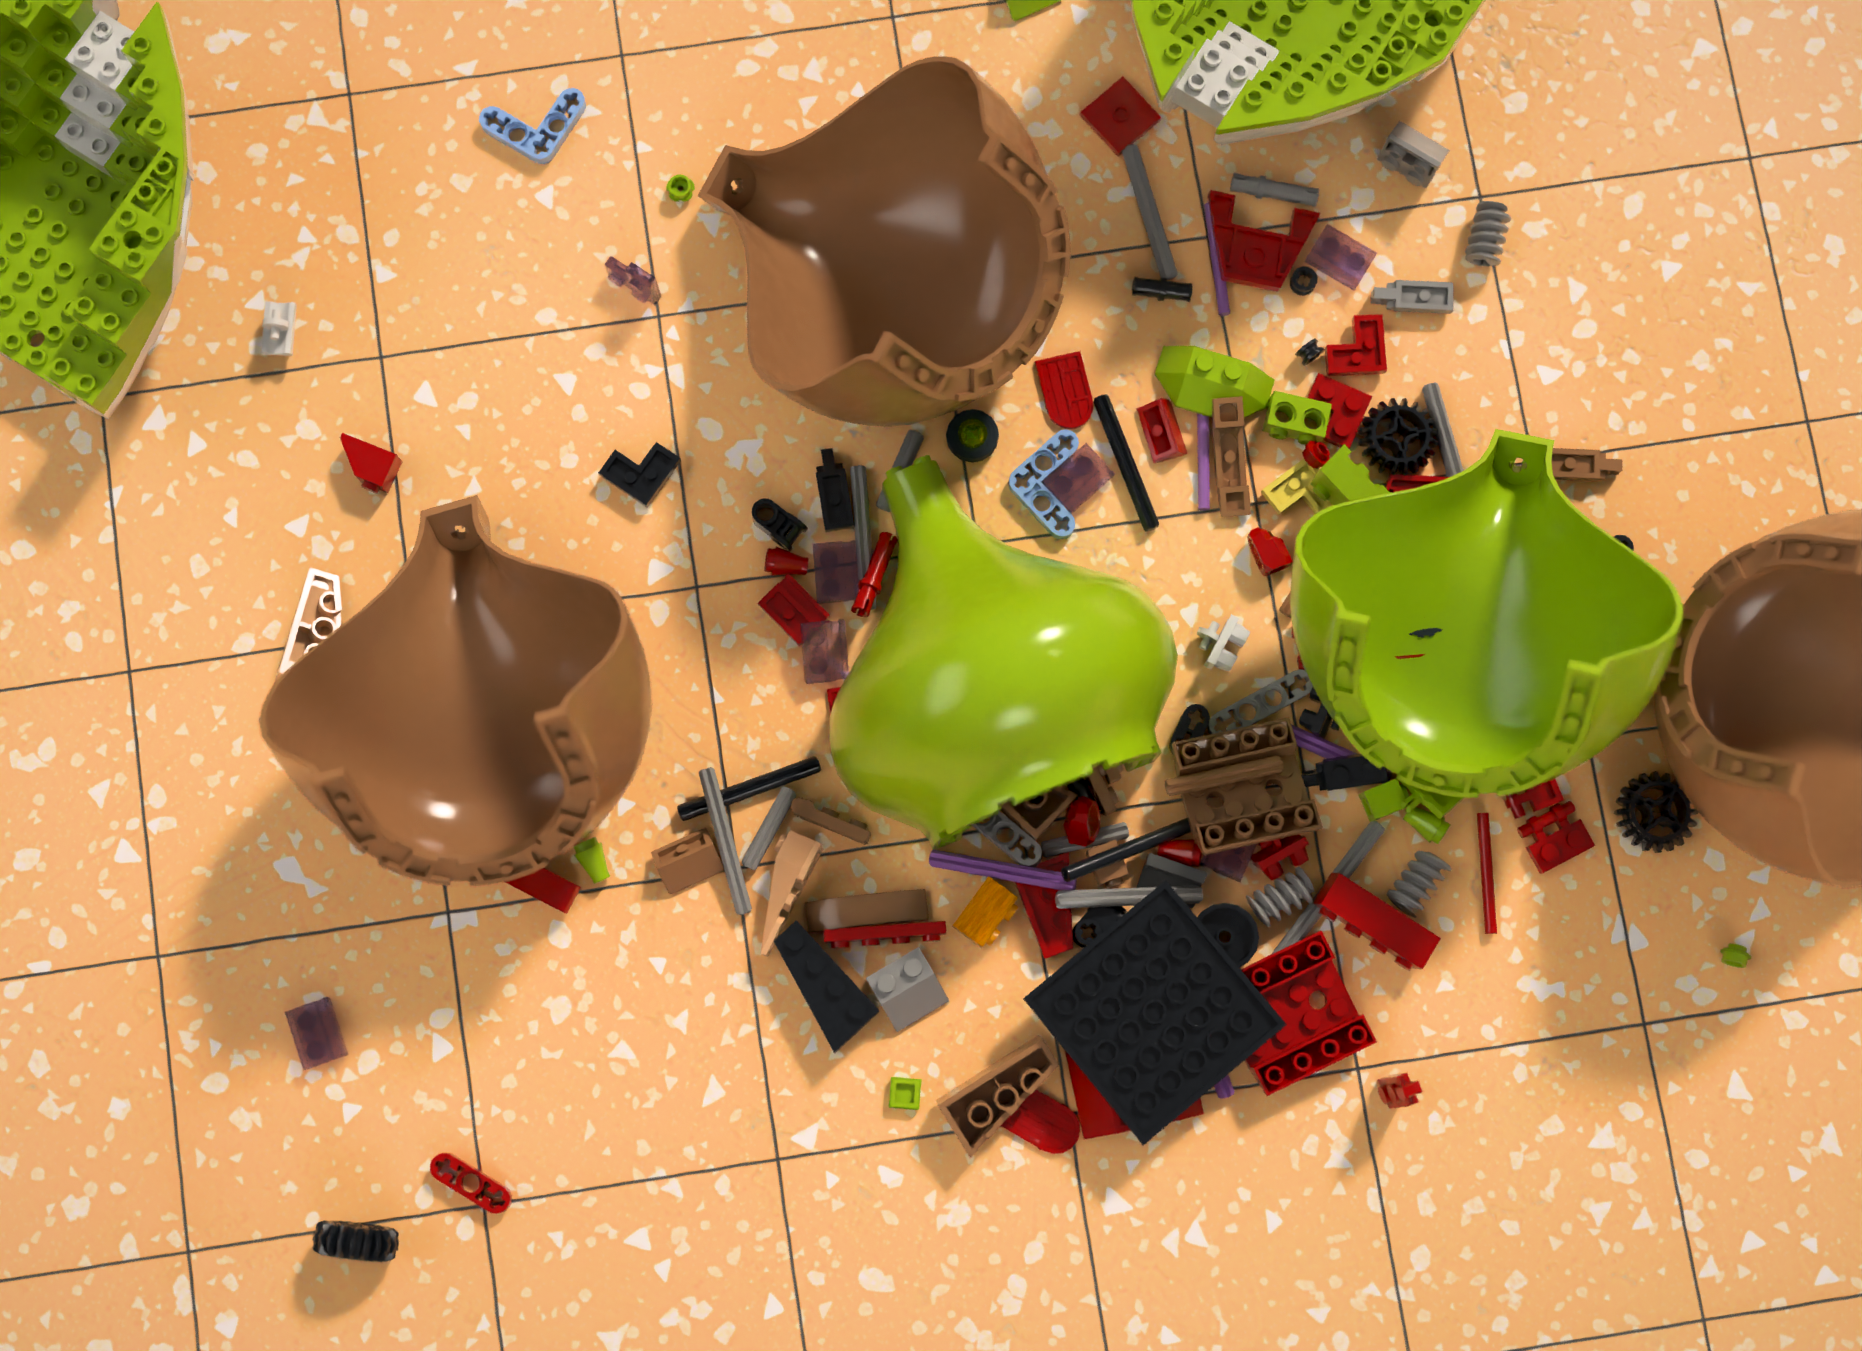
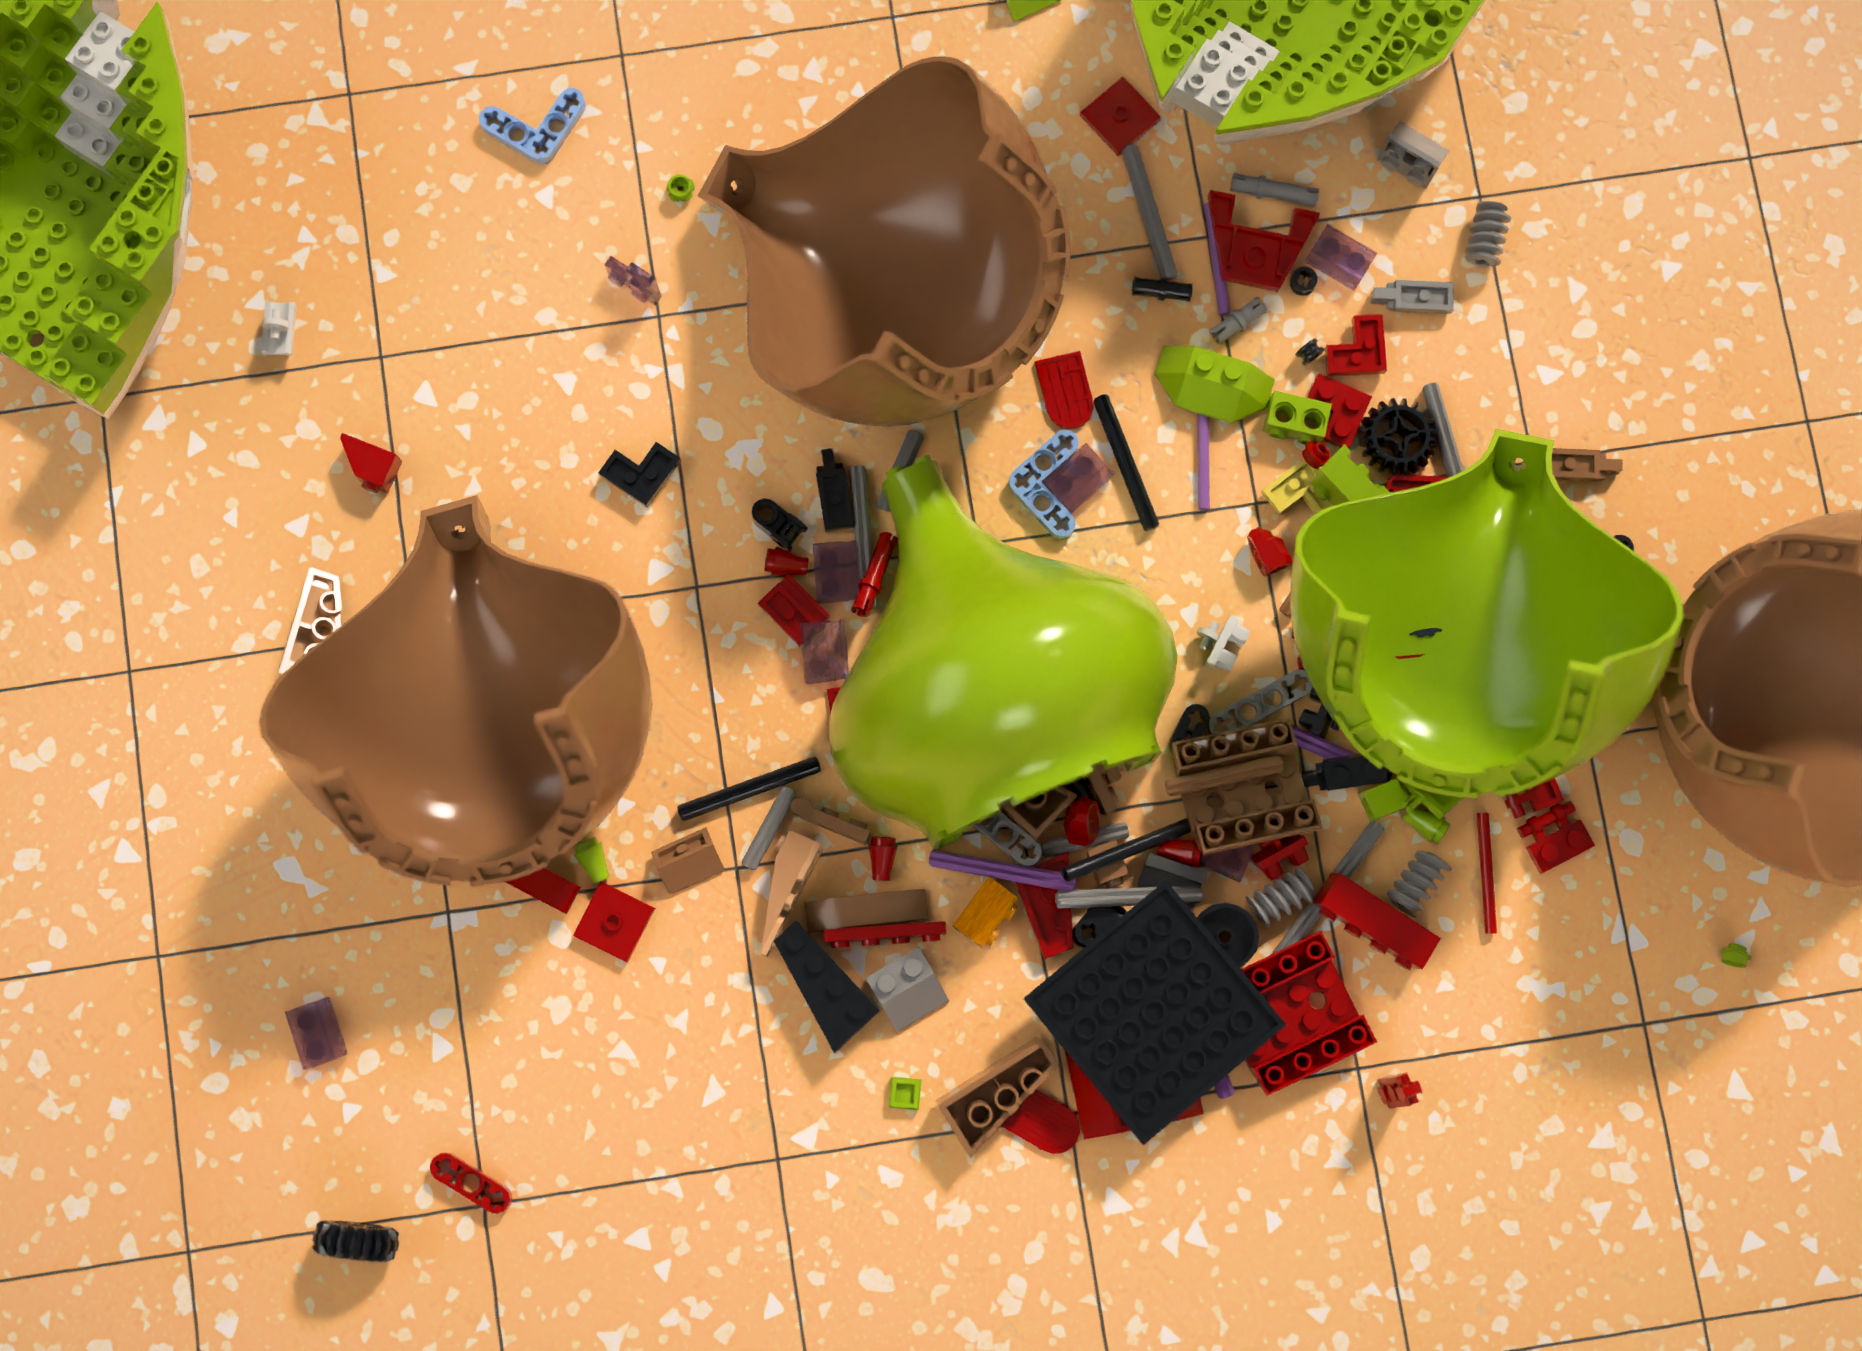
(614, 922): none -> red plate
(725, 841): light grey axle -> none
(882, 856): none -> red cone
(970, 445): black wheel -> none
(1161, 430): red slope -> none
(1230, 456): medium nougat slope -> none
(1238, 320): none -> light grey pin
(1678, 824): black gear -> none

